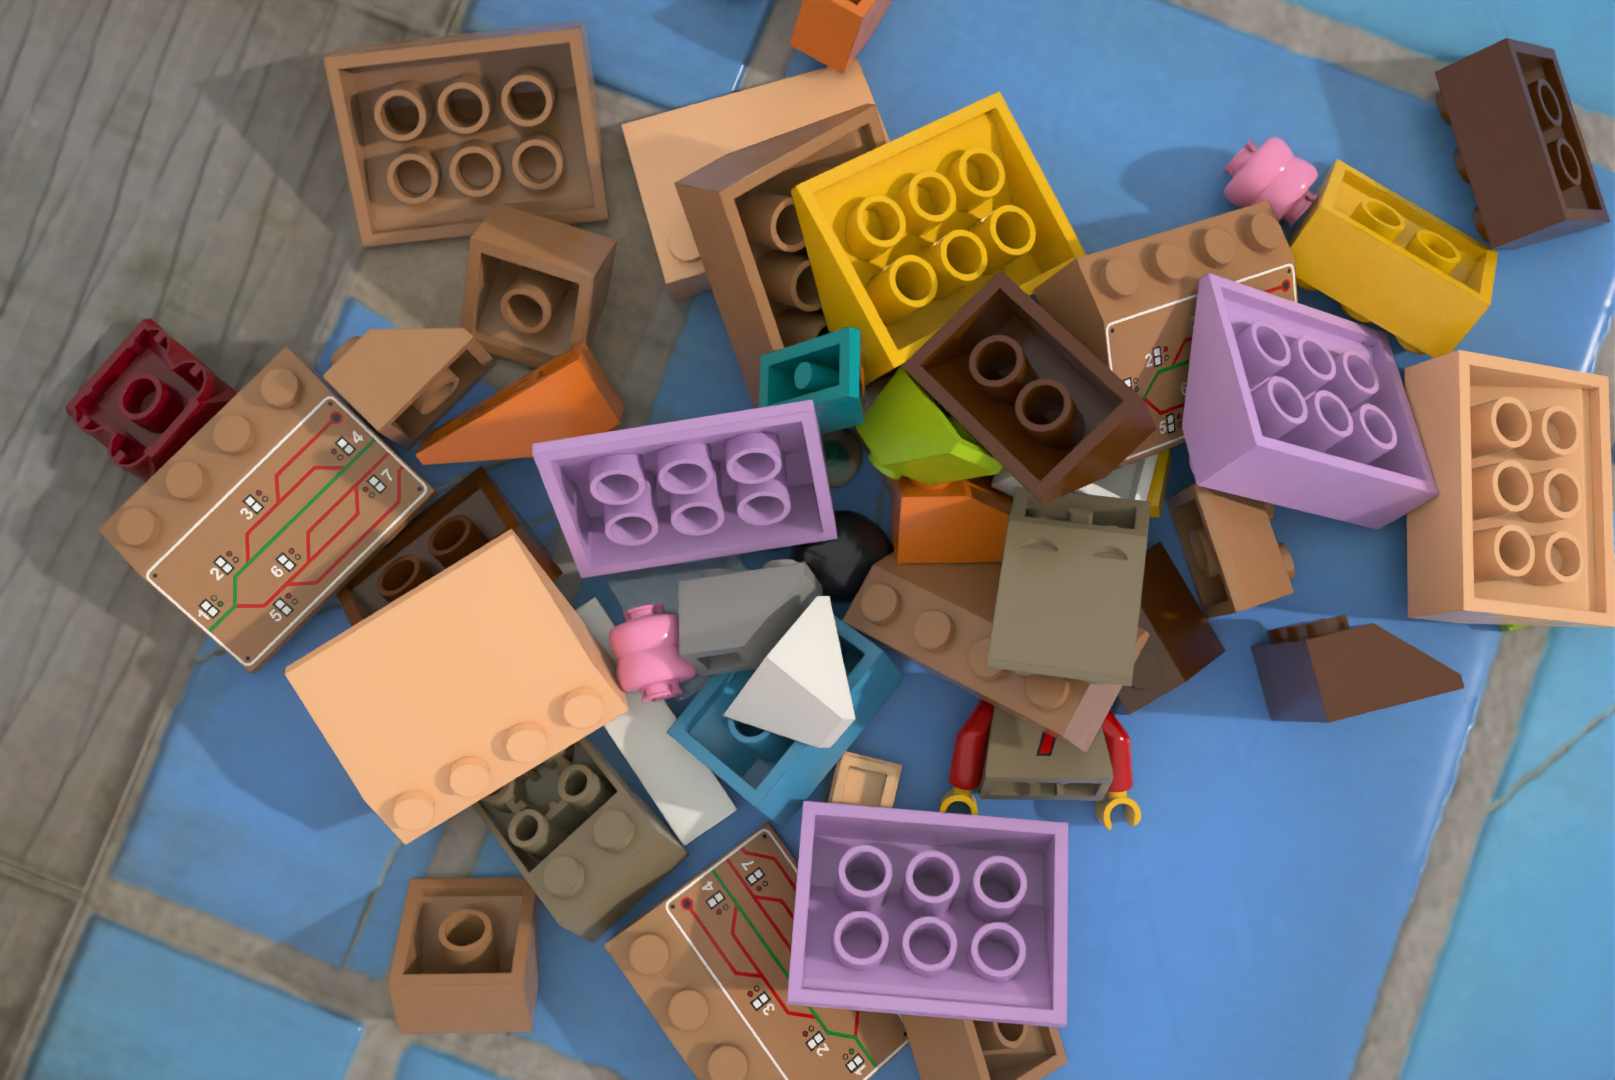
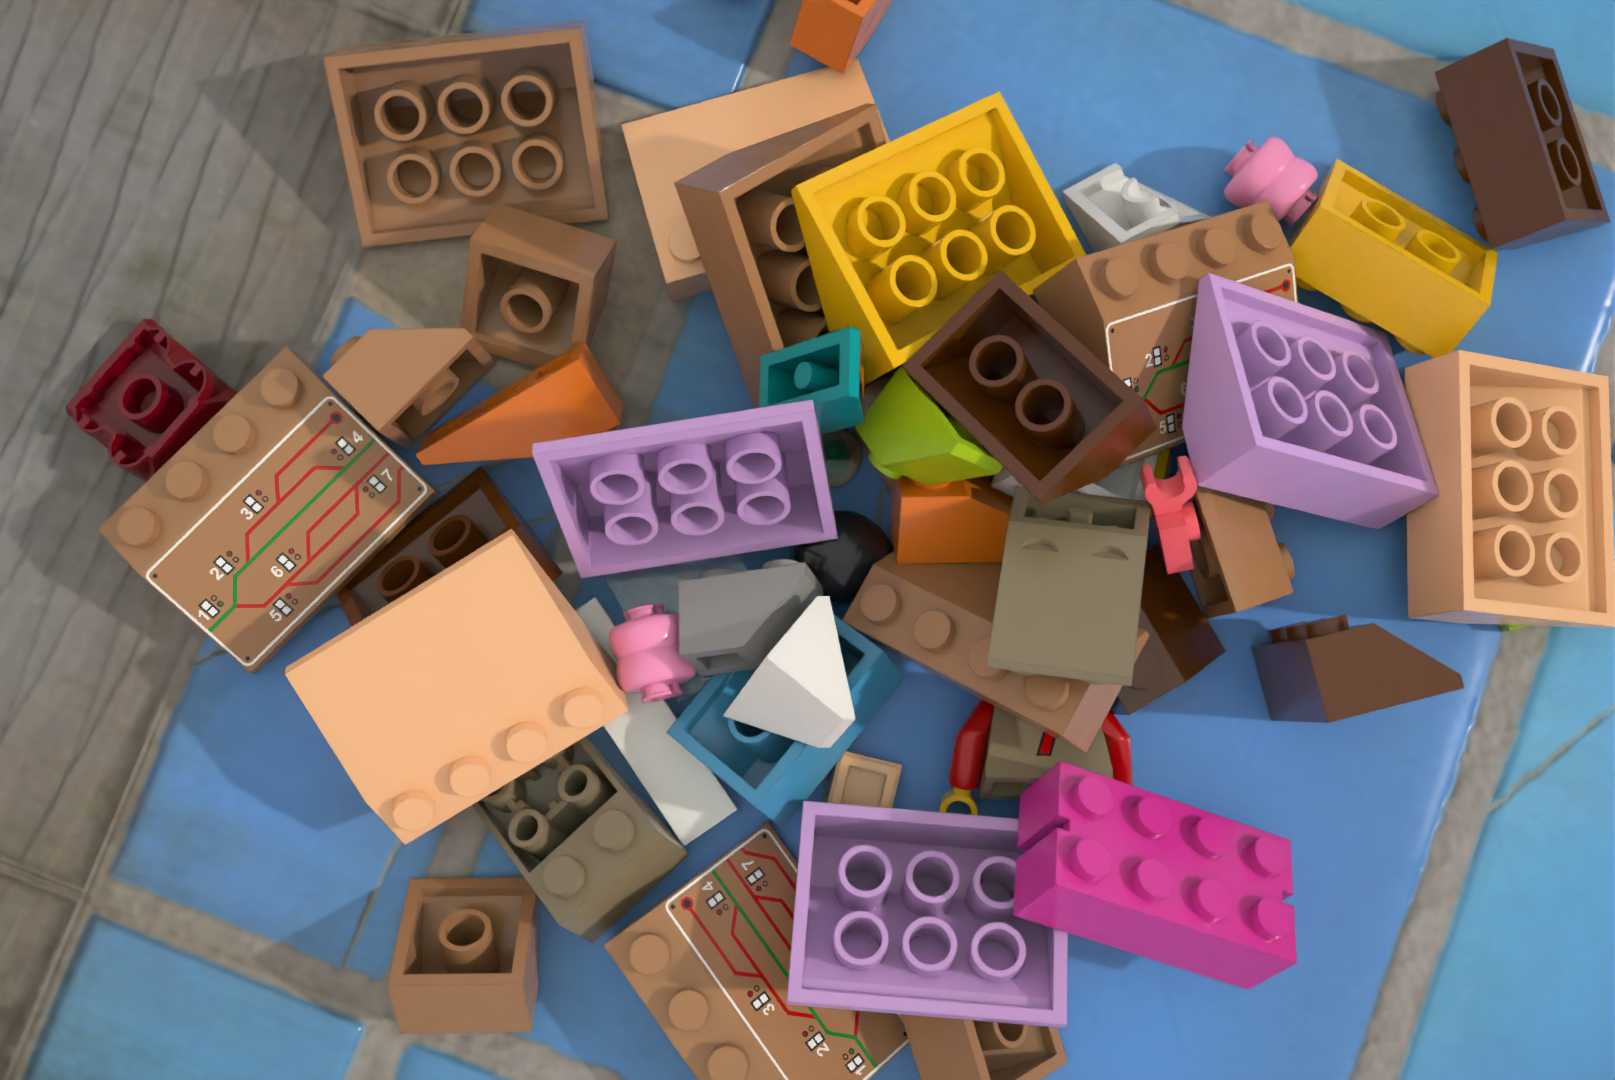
(1121, 210): none -> white slope
(1154, 877): none -> dark pink piece
(1173, 513): none -> coral plate

